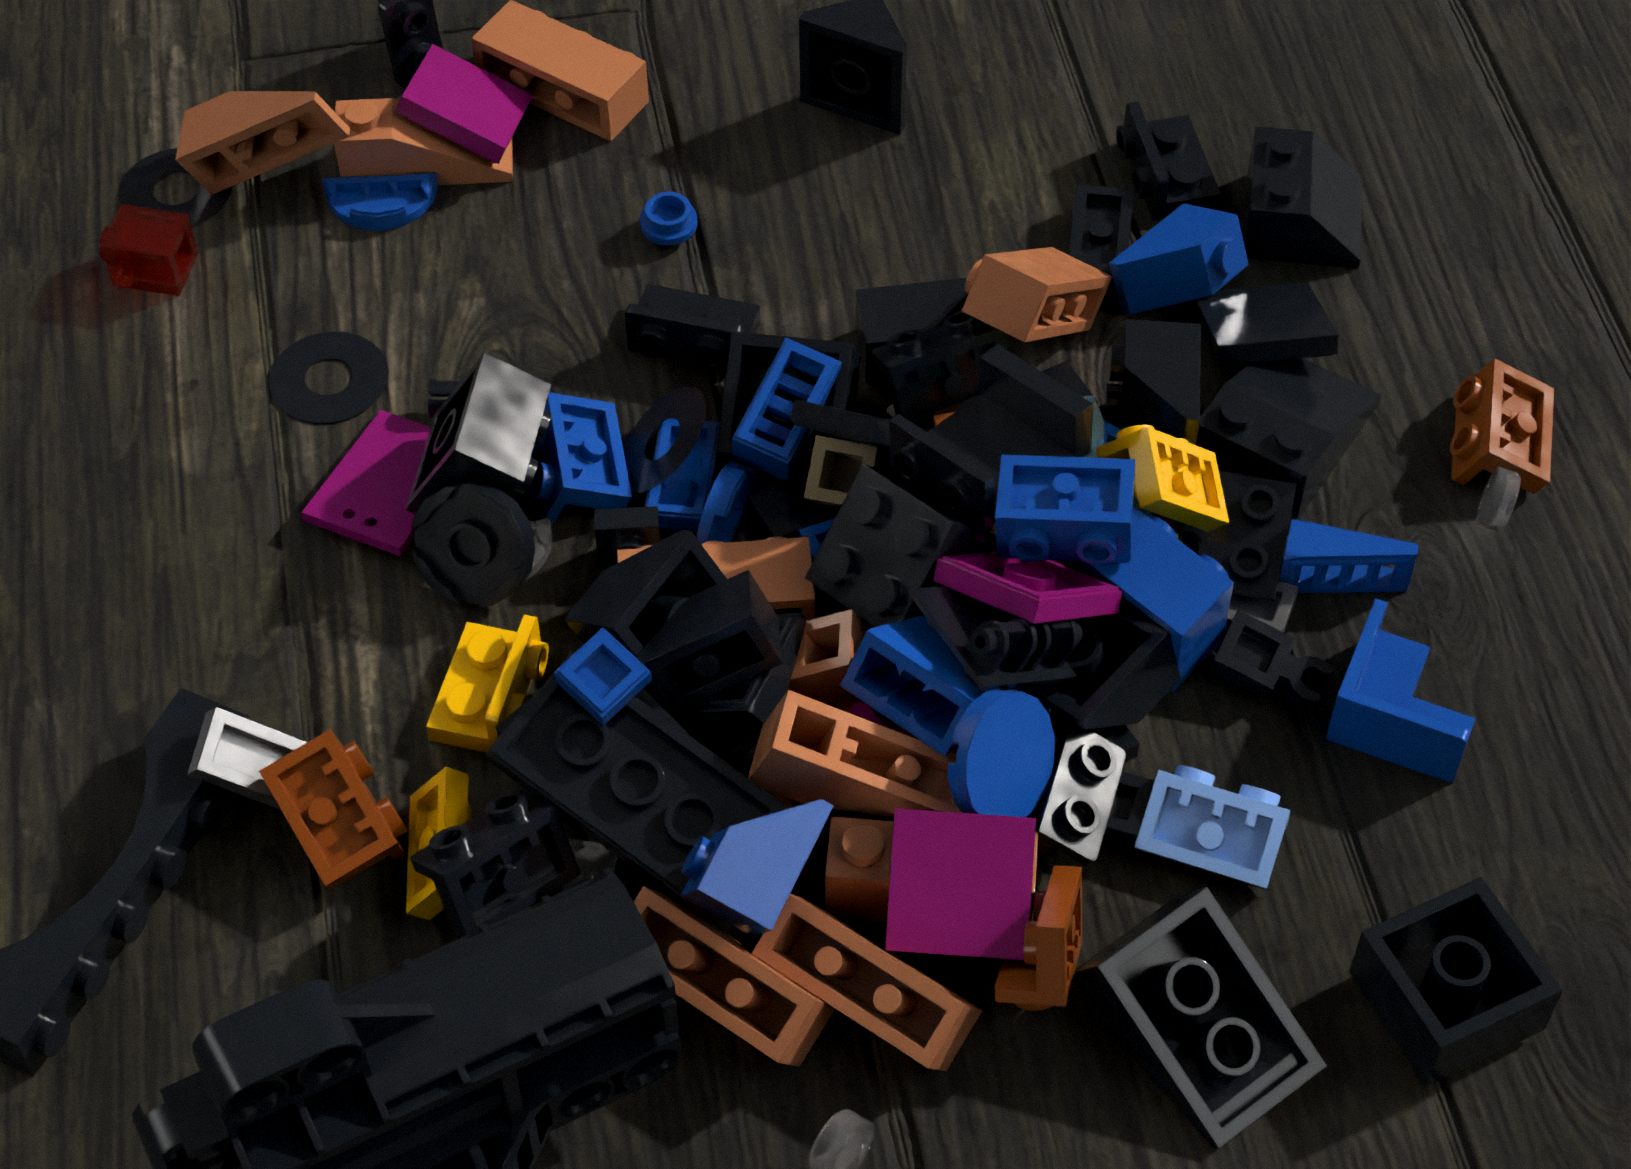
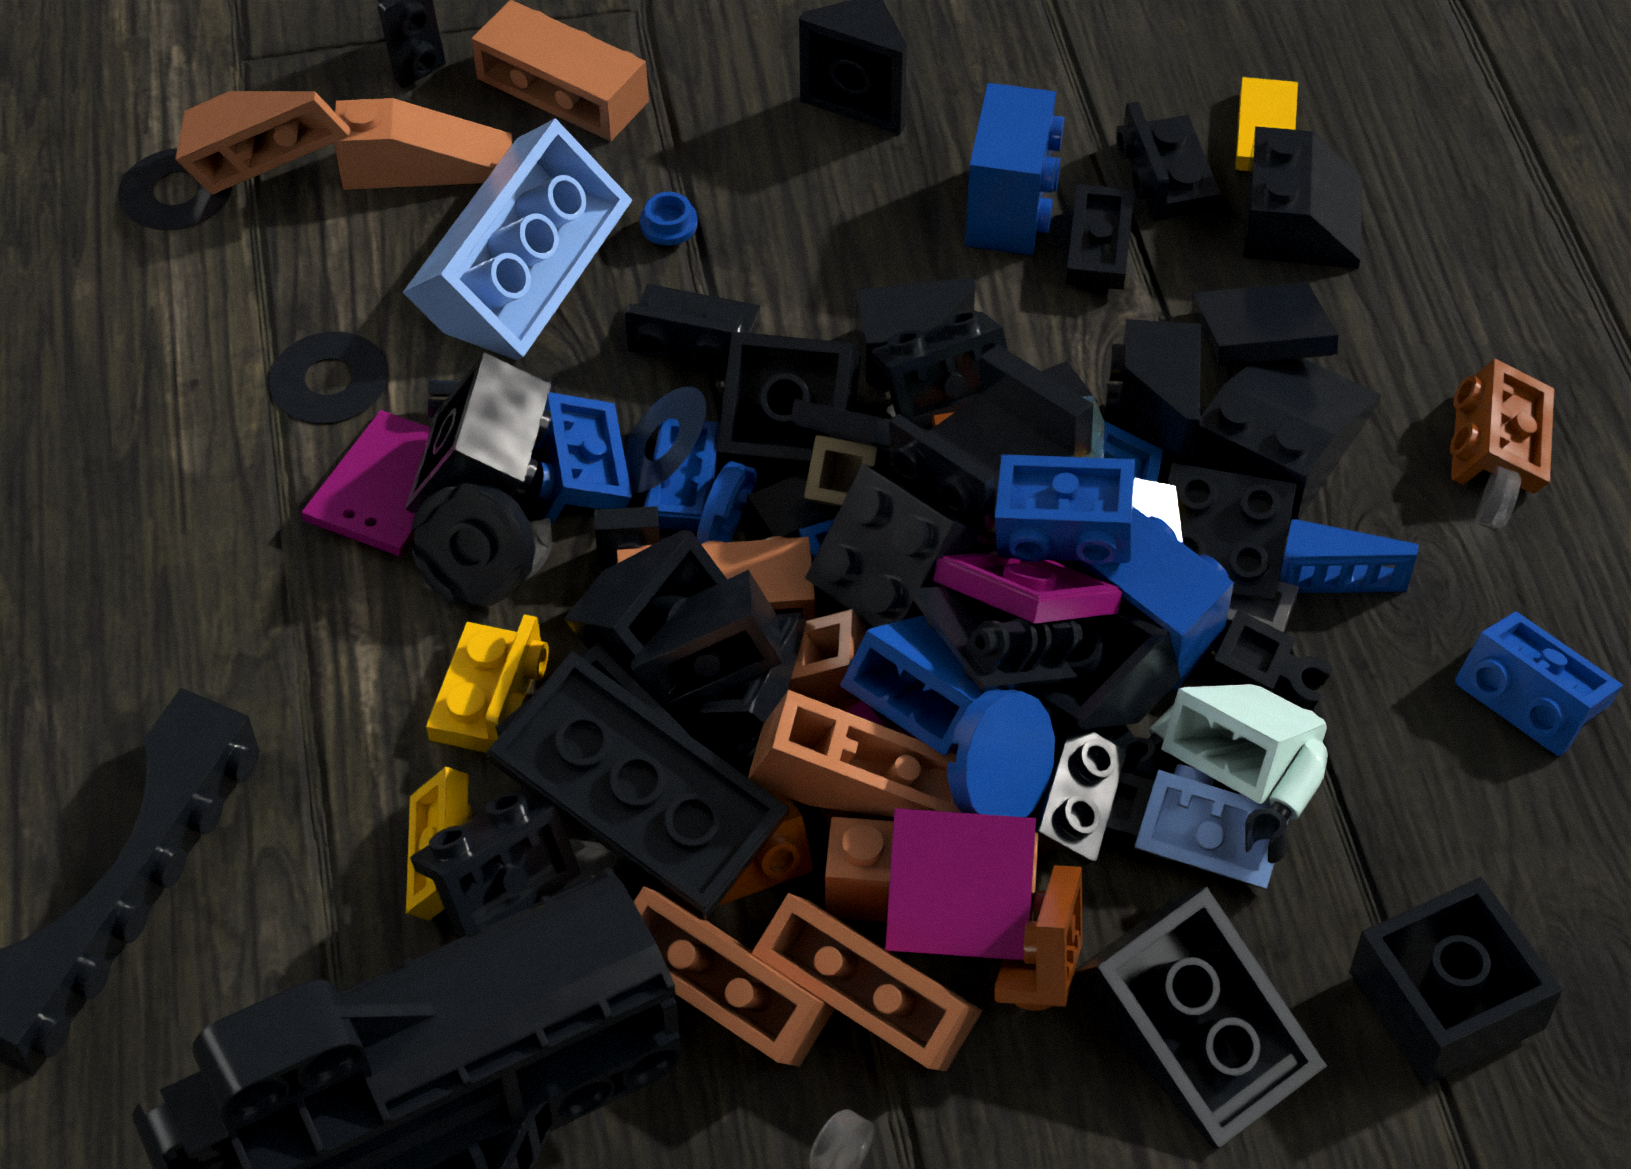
(149, 249): clear red brick -> none
(235, 750): tile -> none
(332, 808): dark orange bracket -> none
(380, 201): blue tile -> none
(464, 103): magenta tile -> none
(519, 243): none -> light blue slope
(602, 676): blue tile -> none
(753, 866): blue slope -> none
(765, 455): blue slope -> none
(1013, 169): none -> blue brick
(1035, 293): nougat brick -> none
(1171, 476): yellow bracket -> none
(1179, 259): blue slope -> none
(1247, 743): none -> light aqua torso
(1263, 105): none -> yellow tile
(1383, 718): blue panel -> none
(1536, 682): none -> blue bracket

